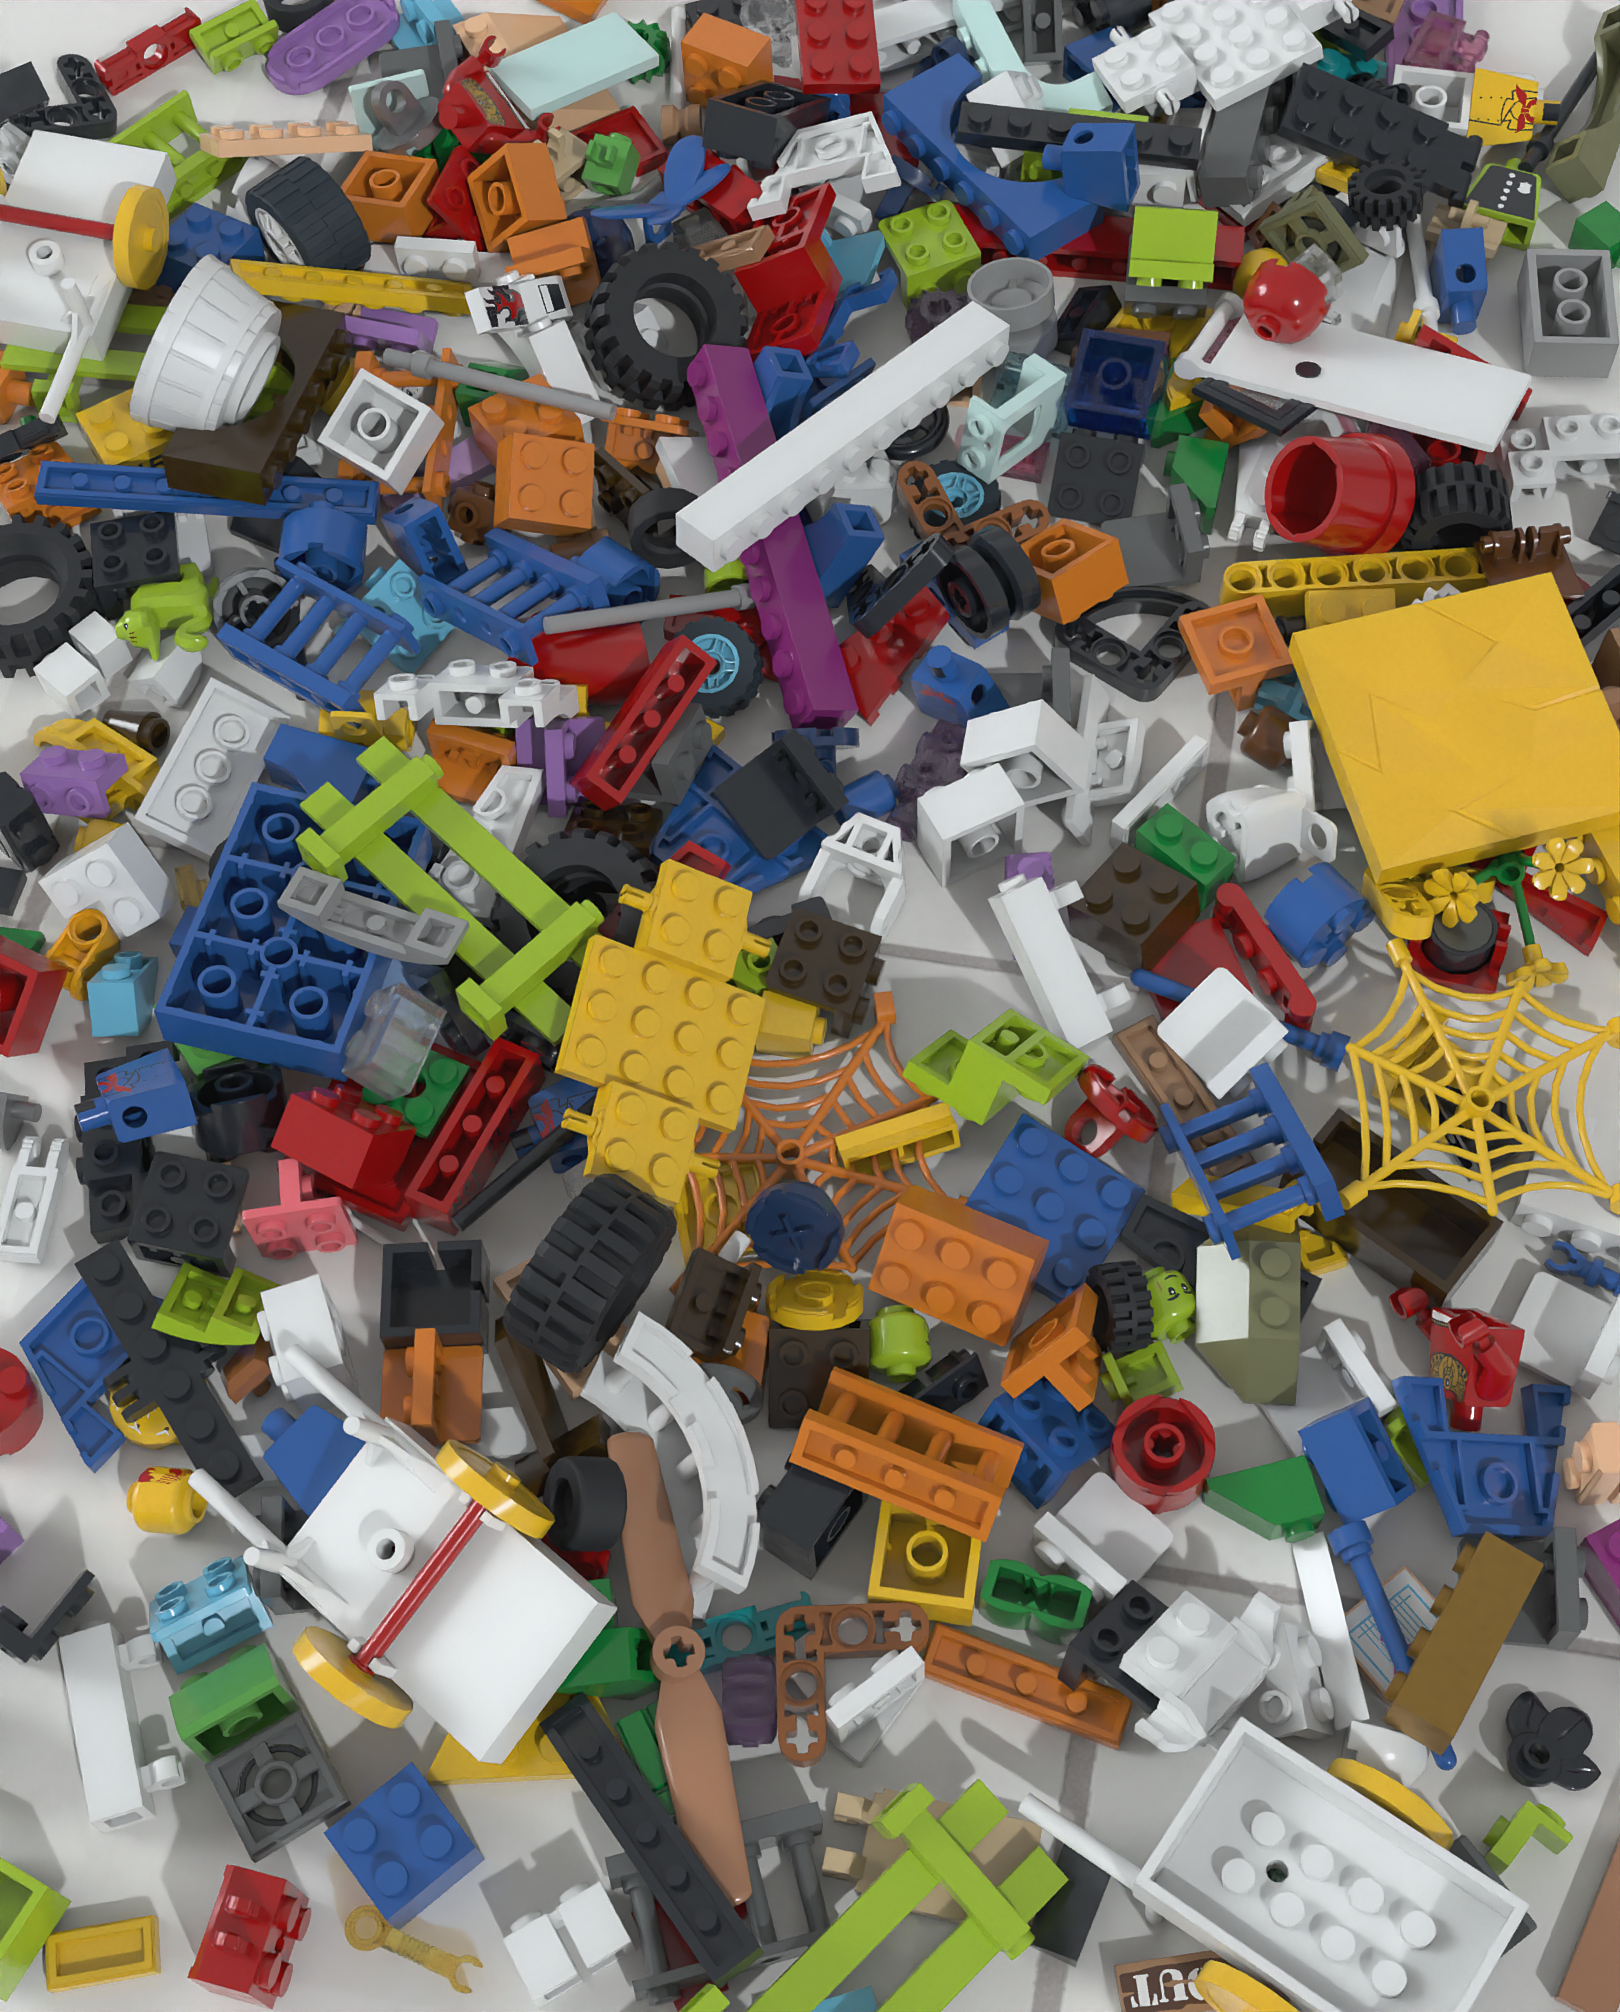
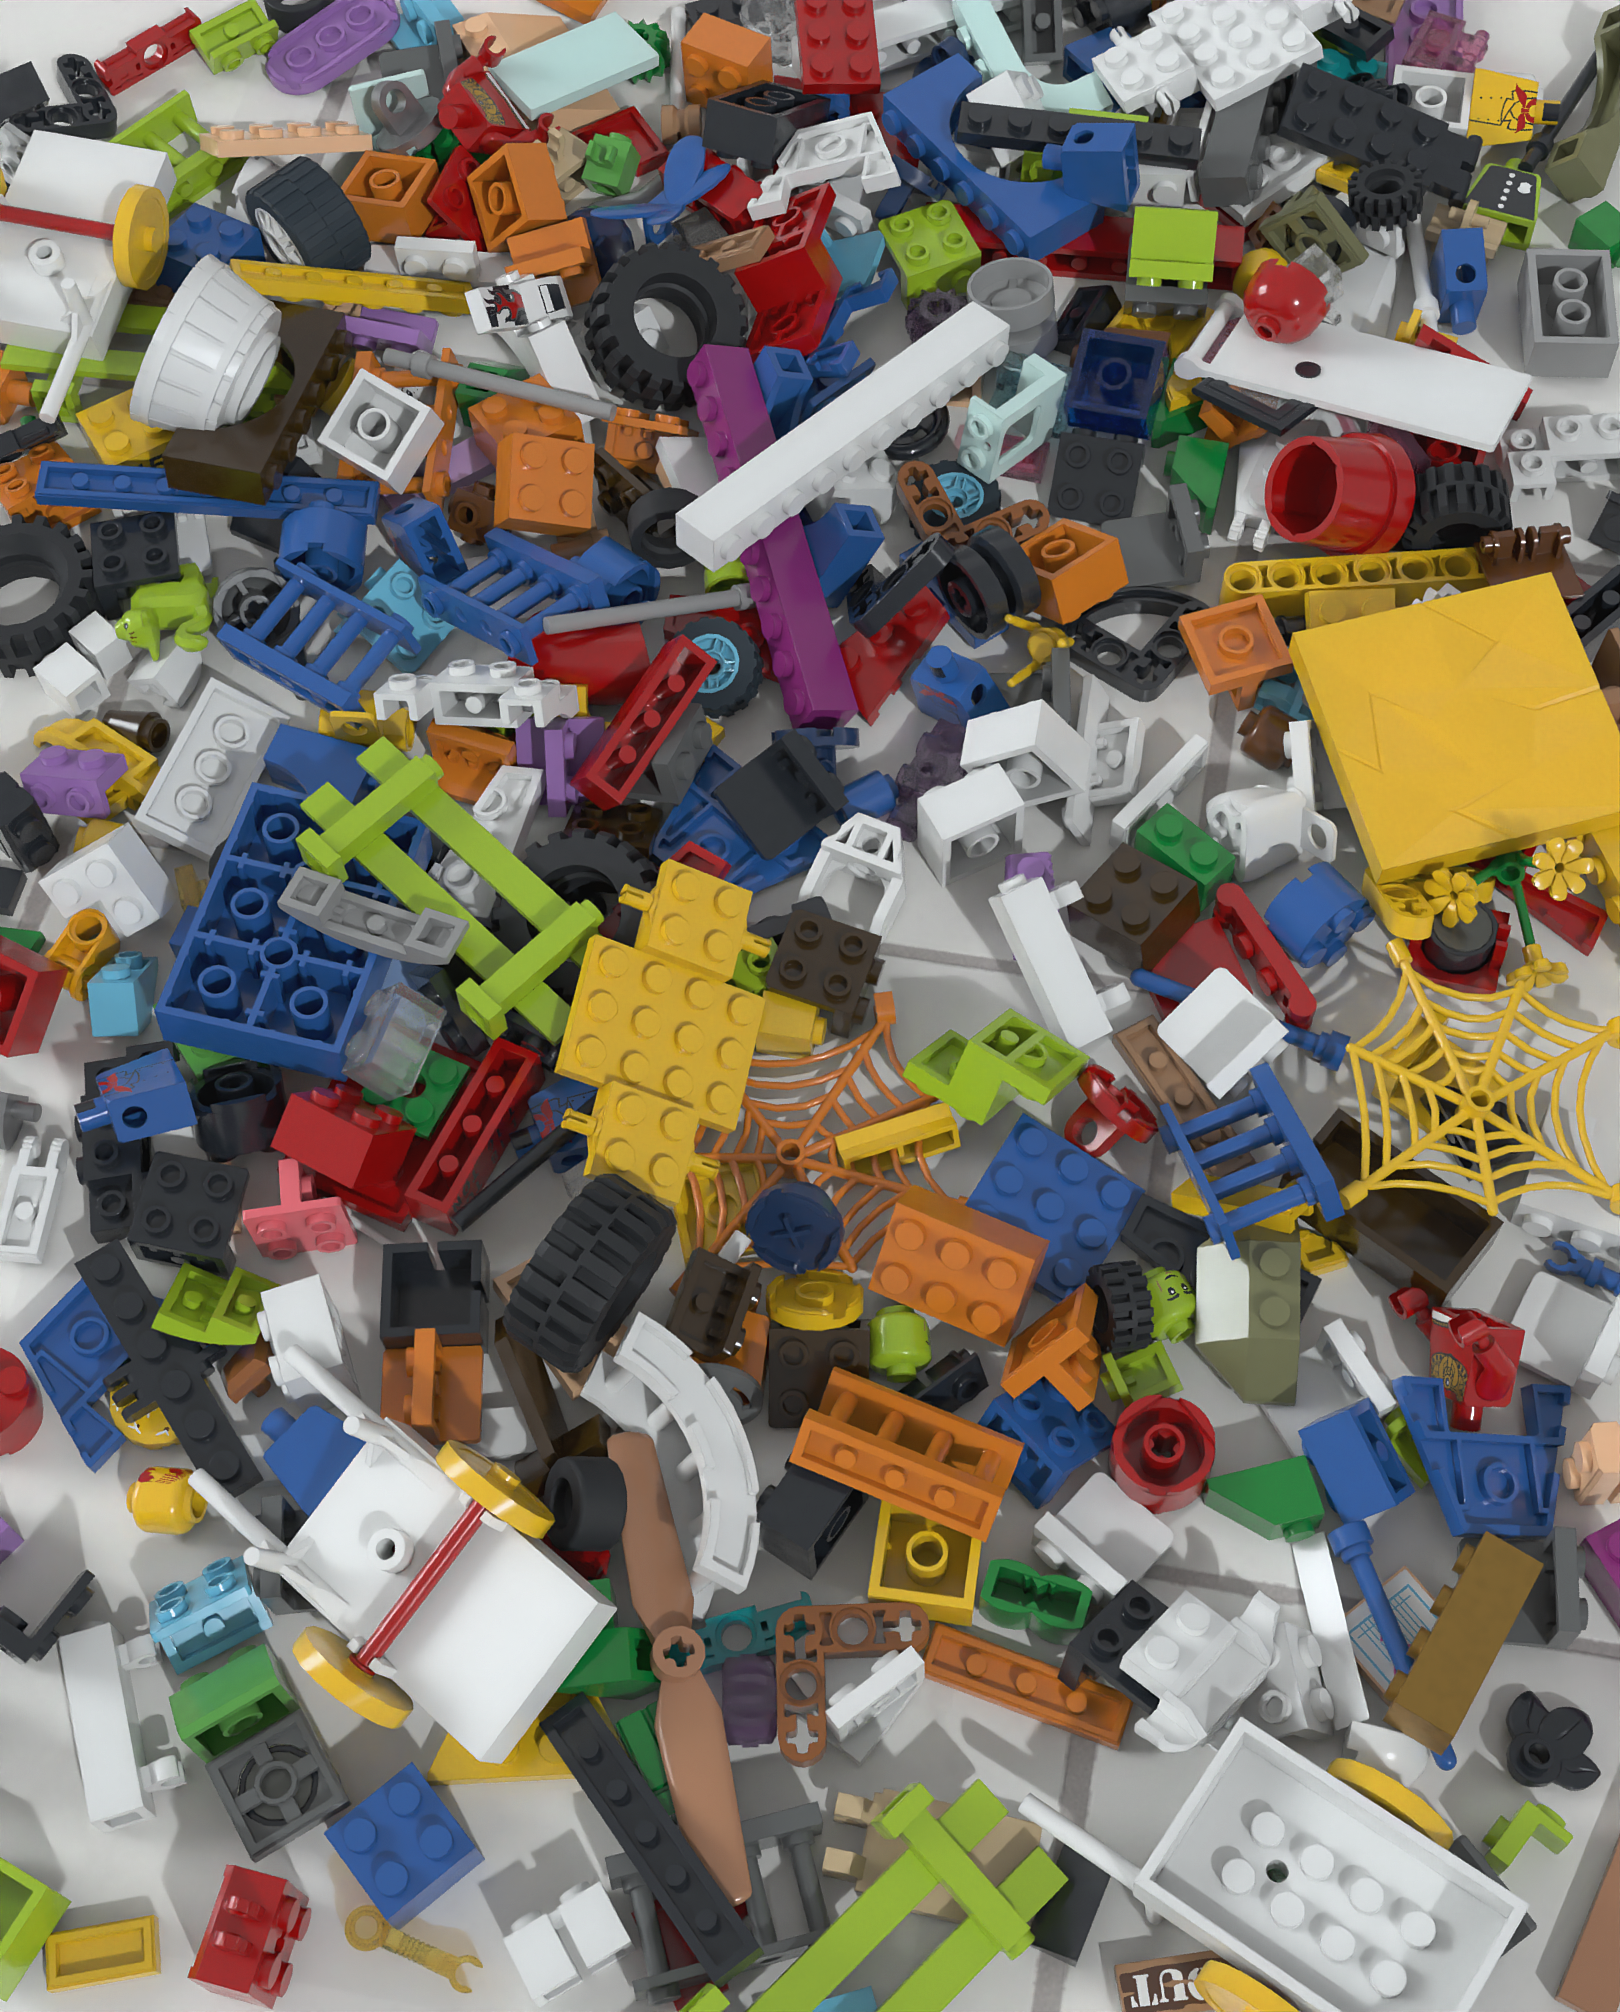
(1039, 645): none -> yellow plant

